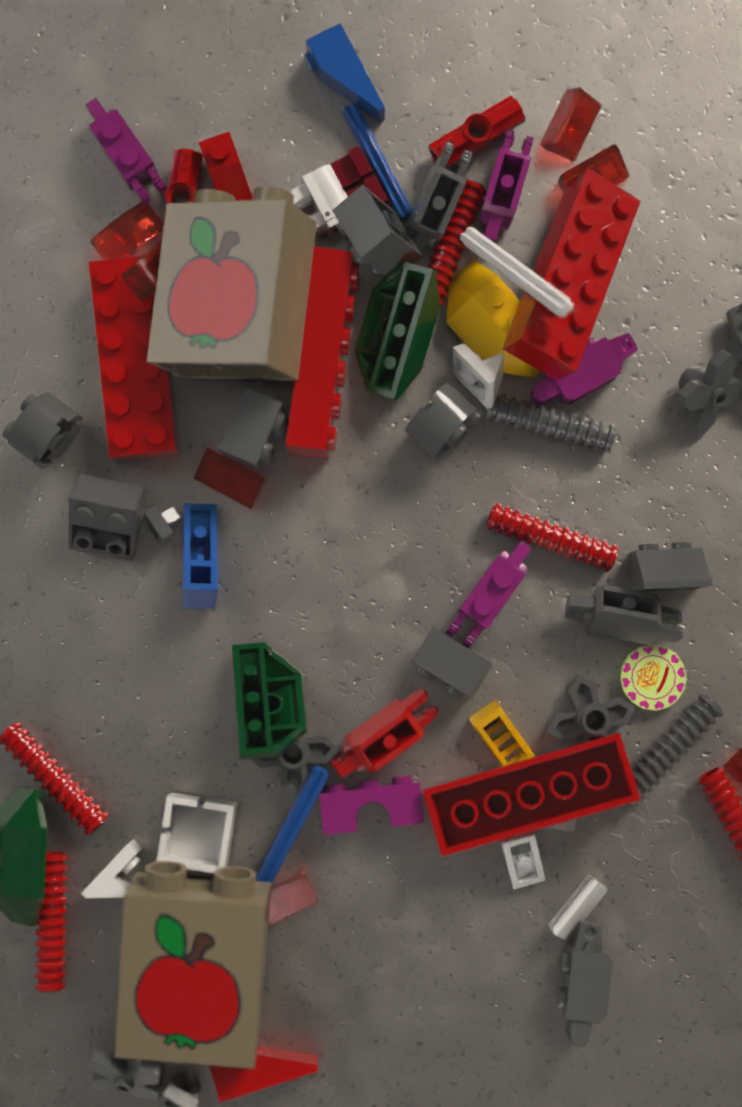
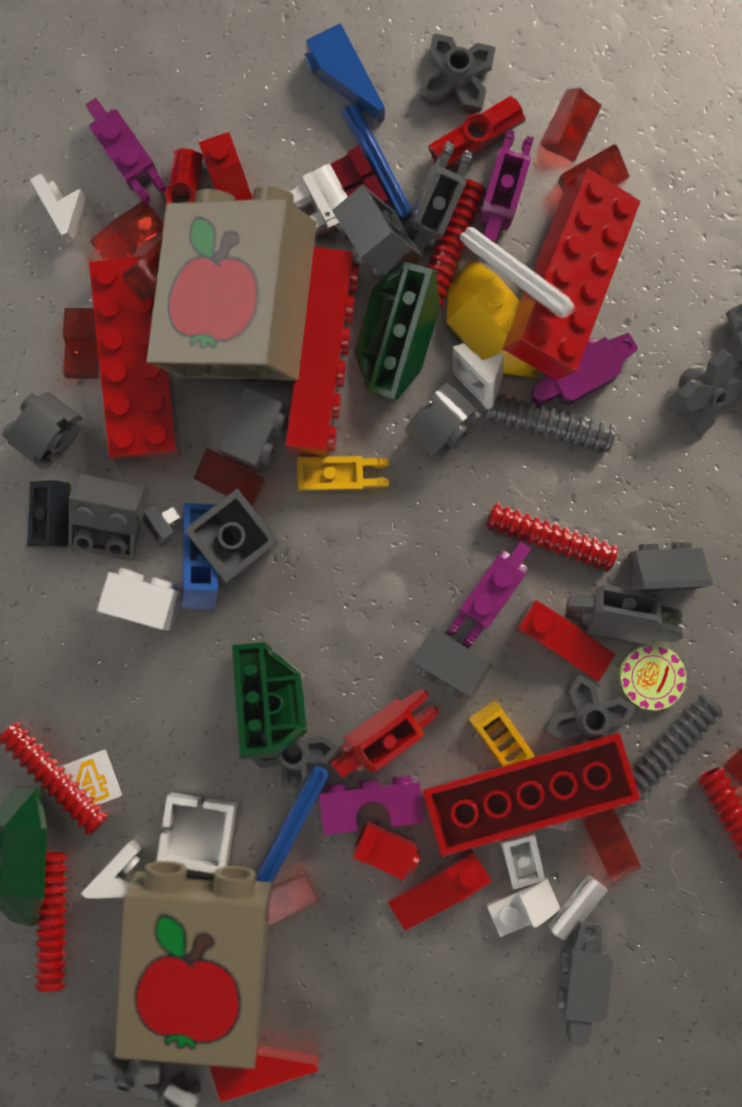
(48, 514): none -> black slope
(63, 210): none -> white slope
(80, 340): none -> clear red slope
(95, 776): none -> white sticker
(139, 601): none -> white piece
(231, 535): none -> dark grey slope
(338, 473): none -> yellow hinge
(386, 850): none -> red hips
(440, 889): none -> red slope
(457, 72): none -> dark grey plant
(523, 907): none -> white slope
(565, 640): none -> red slope
(611, 843): none -> clear red slope

